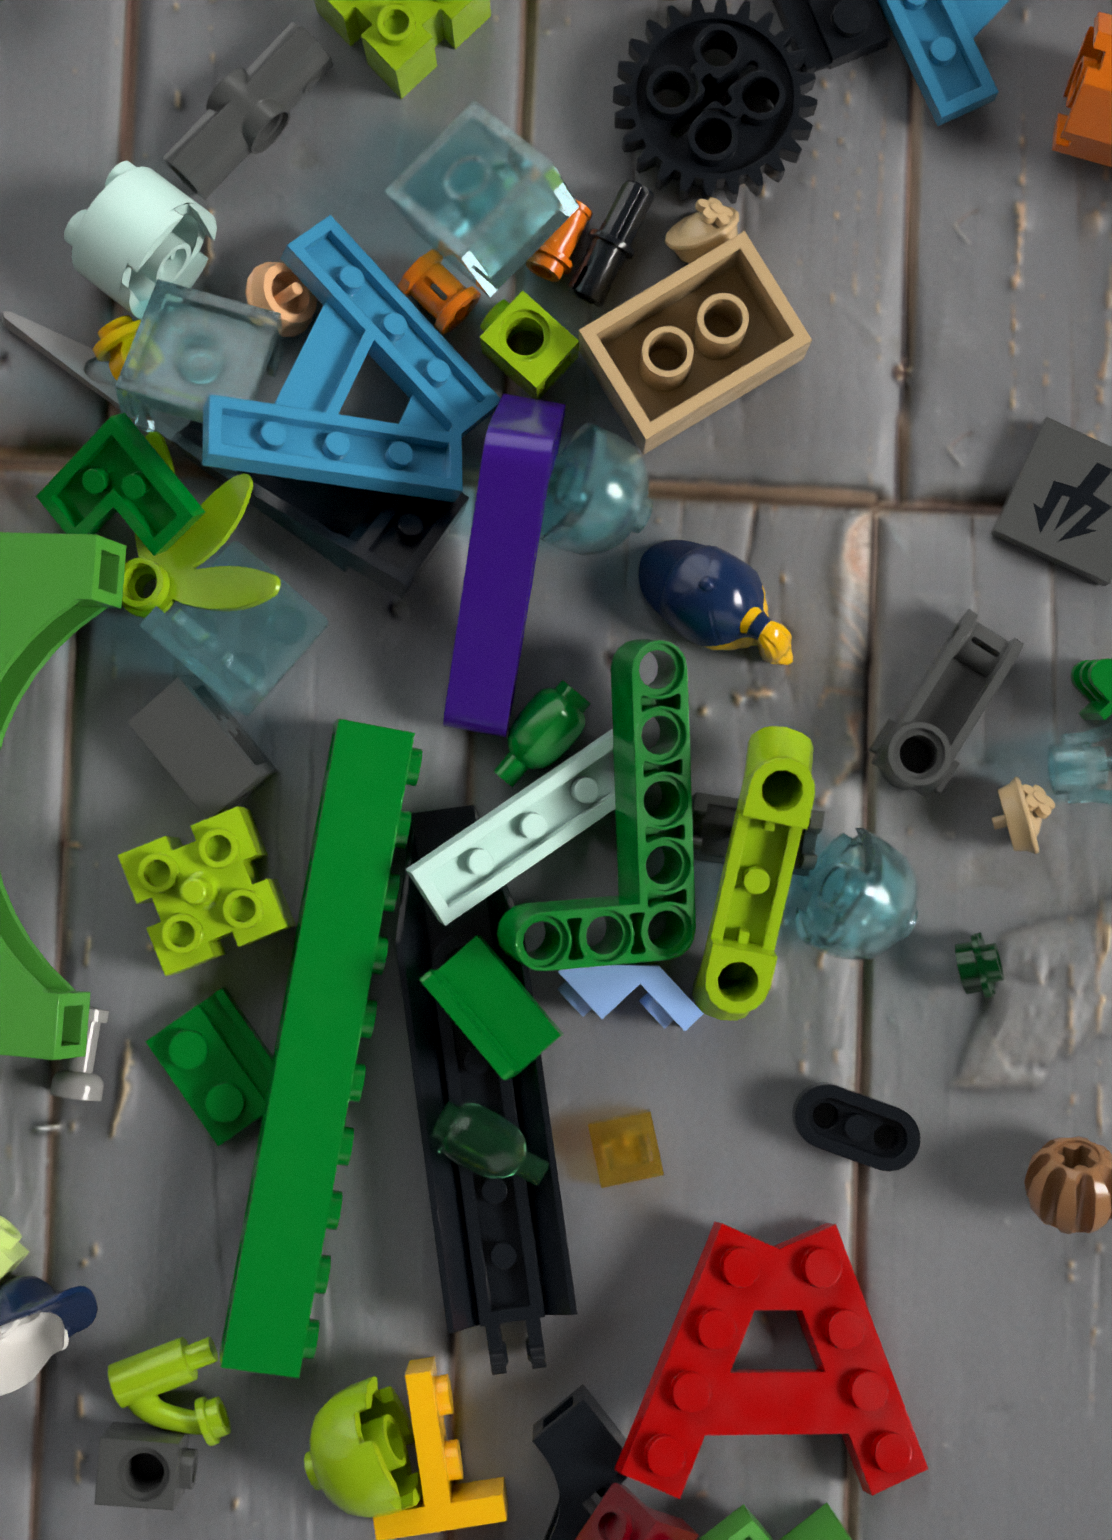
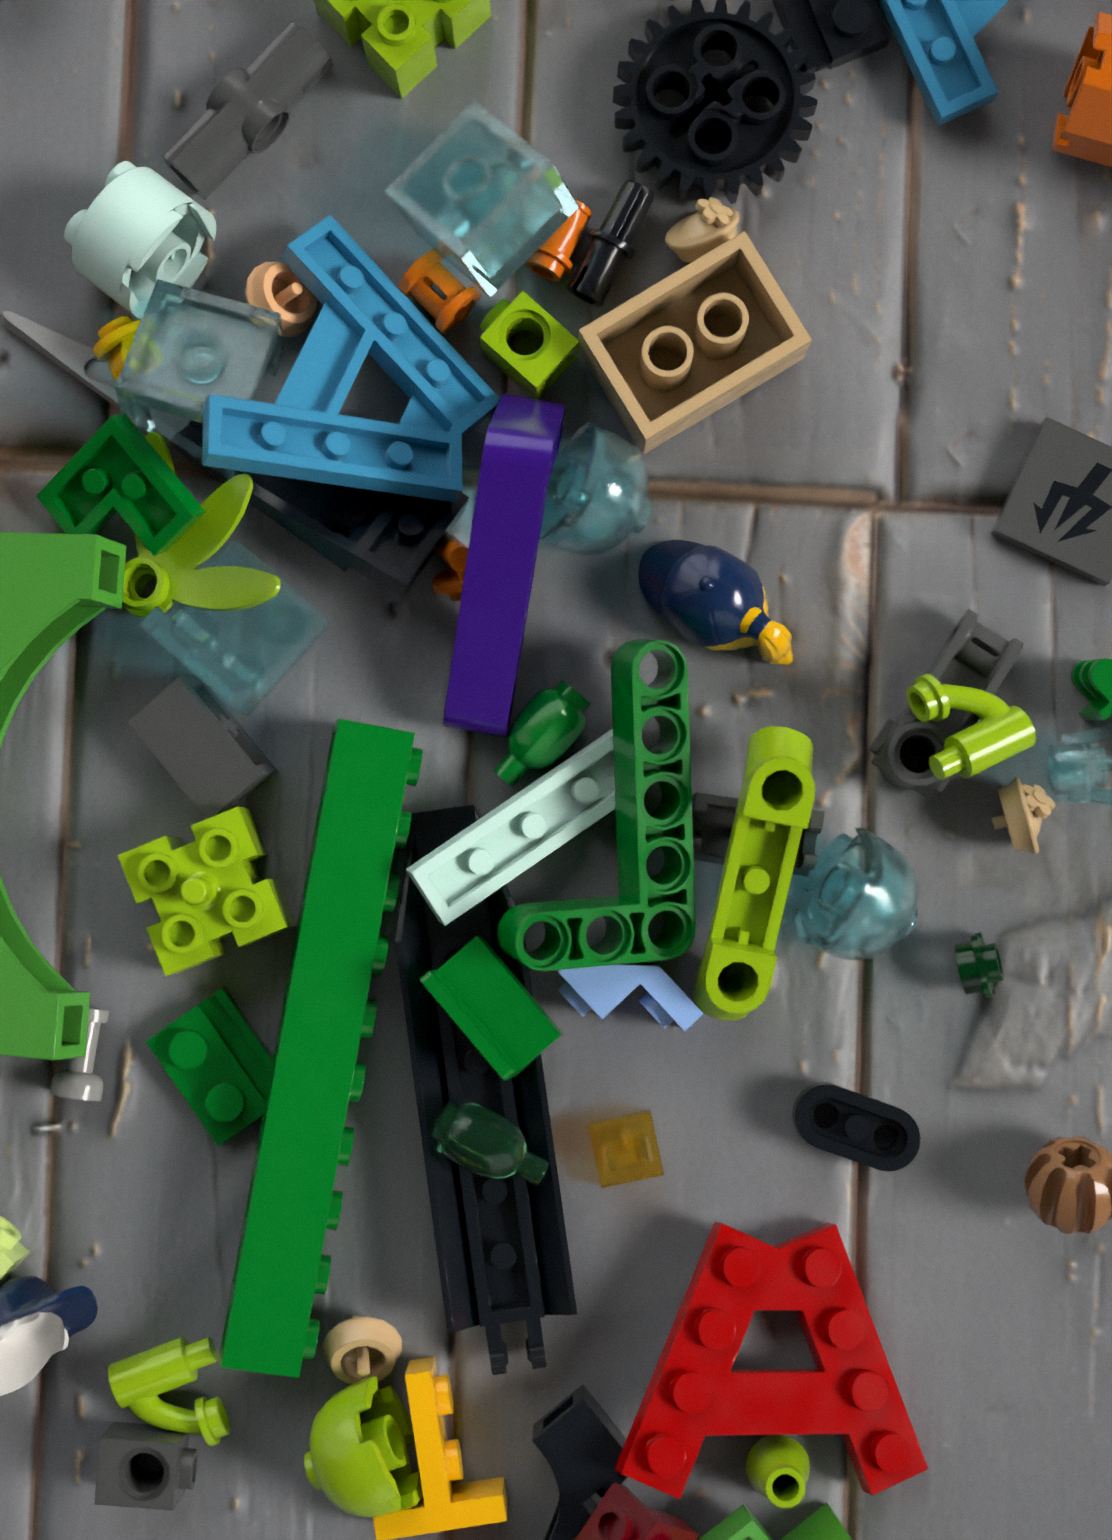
(362, 1349): none -> tan hat
(455, 557): none -> orange plate
(775, 1457): none -> lime cone
(995, 738): none -> lime plant

